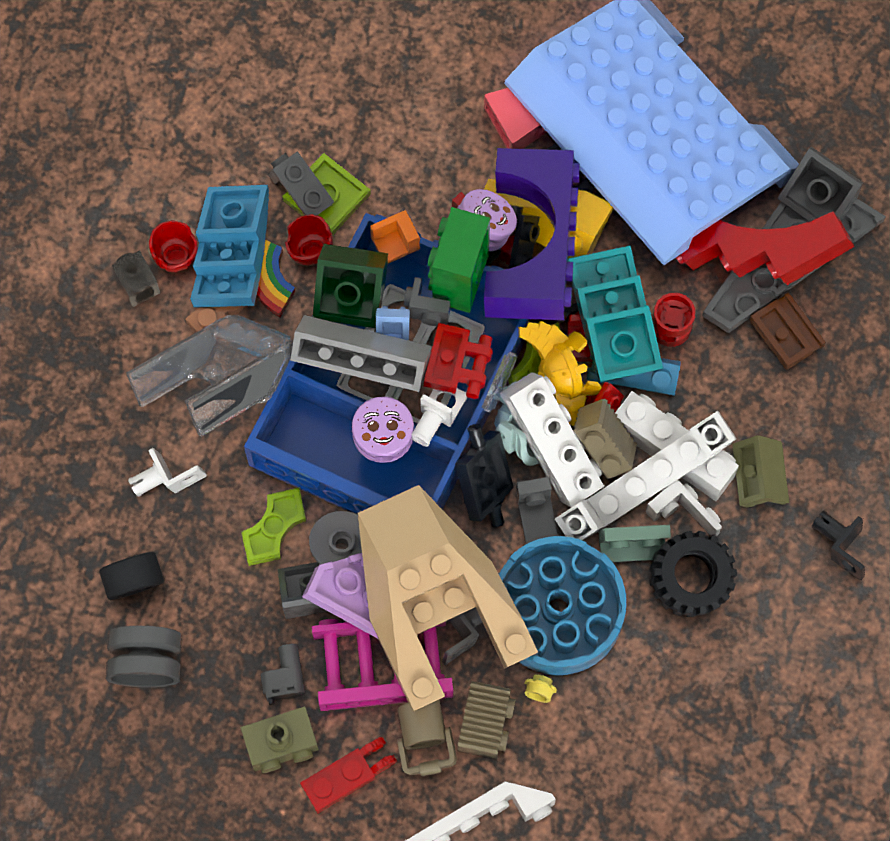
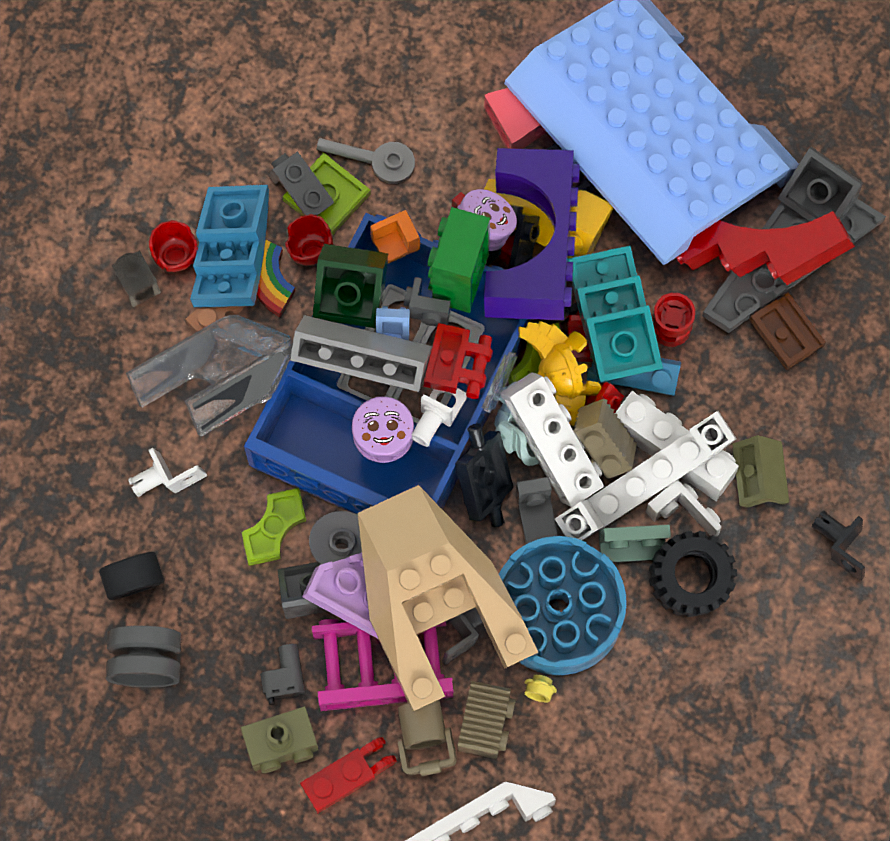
(390, 161): none -> light grey piece

